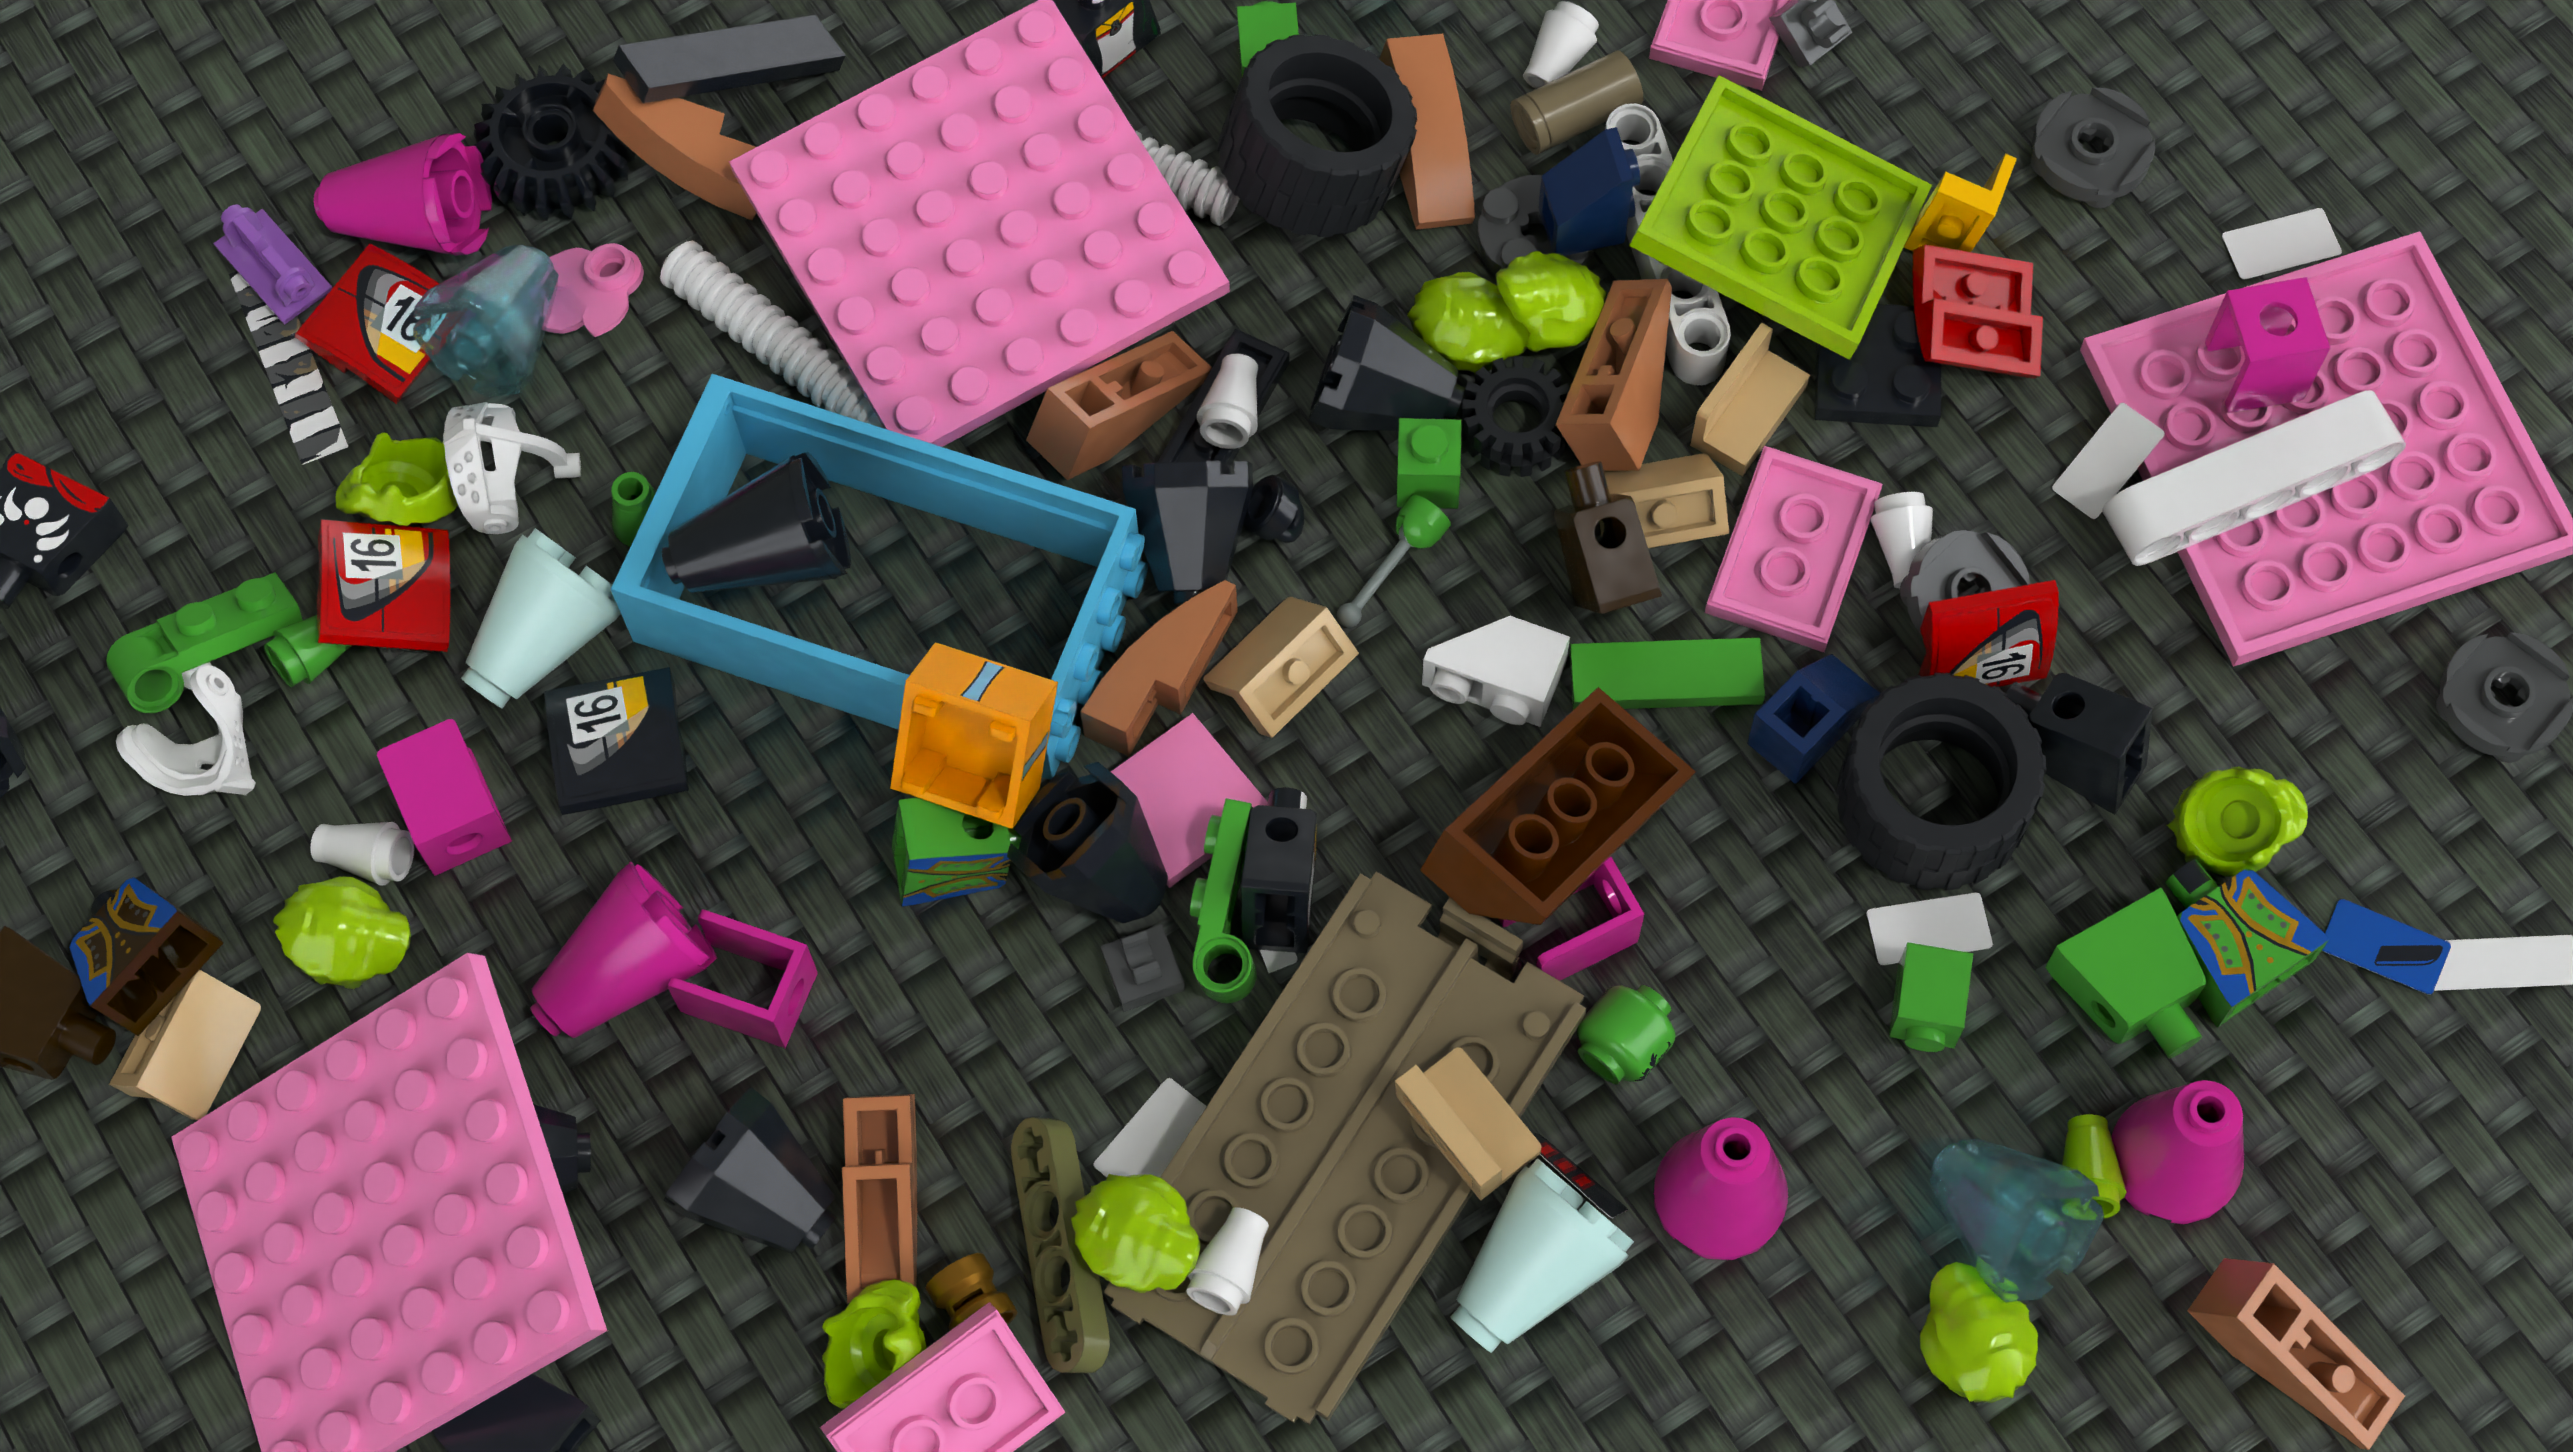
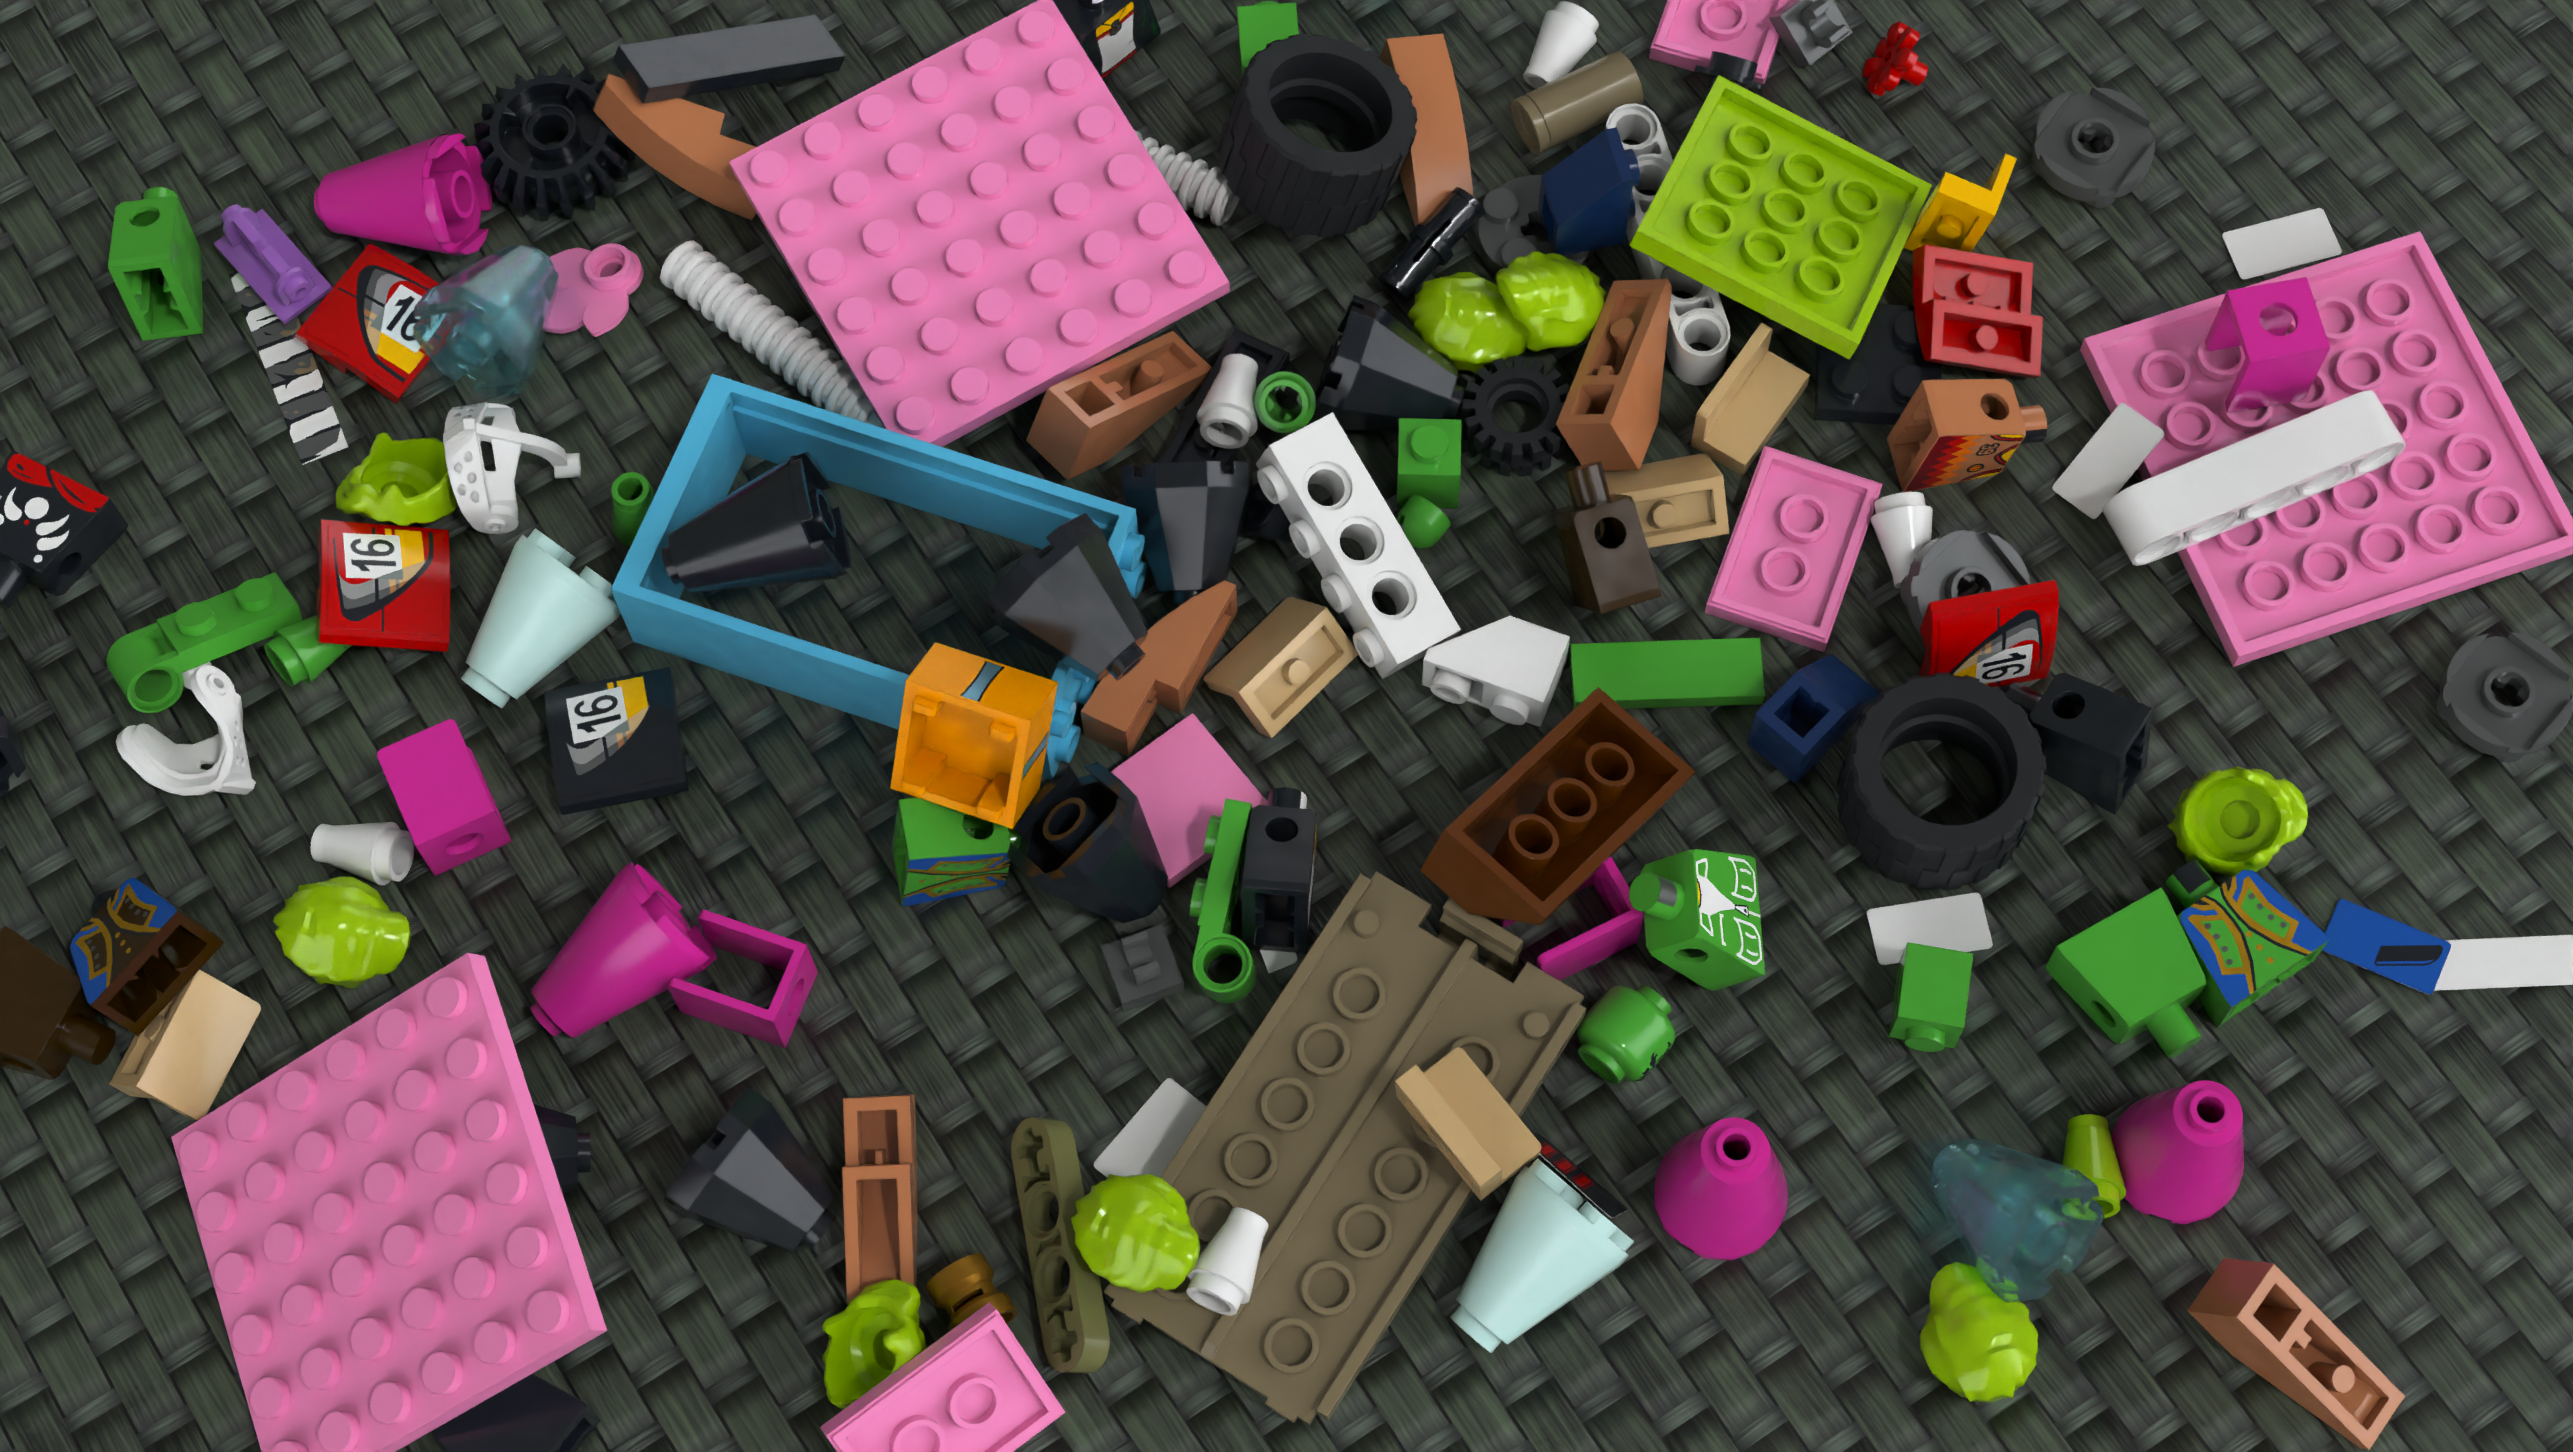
(151, 238): none -> bright green torso
(1072, 603): none -> black cone
(1278, 414): none -> bright green cone
(1359, 512): none -> white brick
(1457, 217): none -> black pin
(1703, 916): none -> bright green torso
(1732, 68): none -> black plate
(1894, 61): none -> red plant
(1961, 432): none -> nougat torso

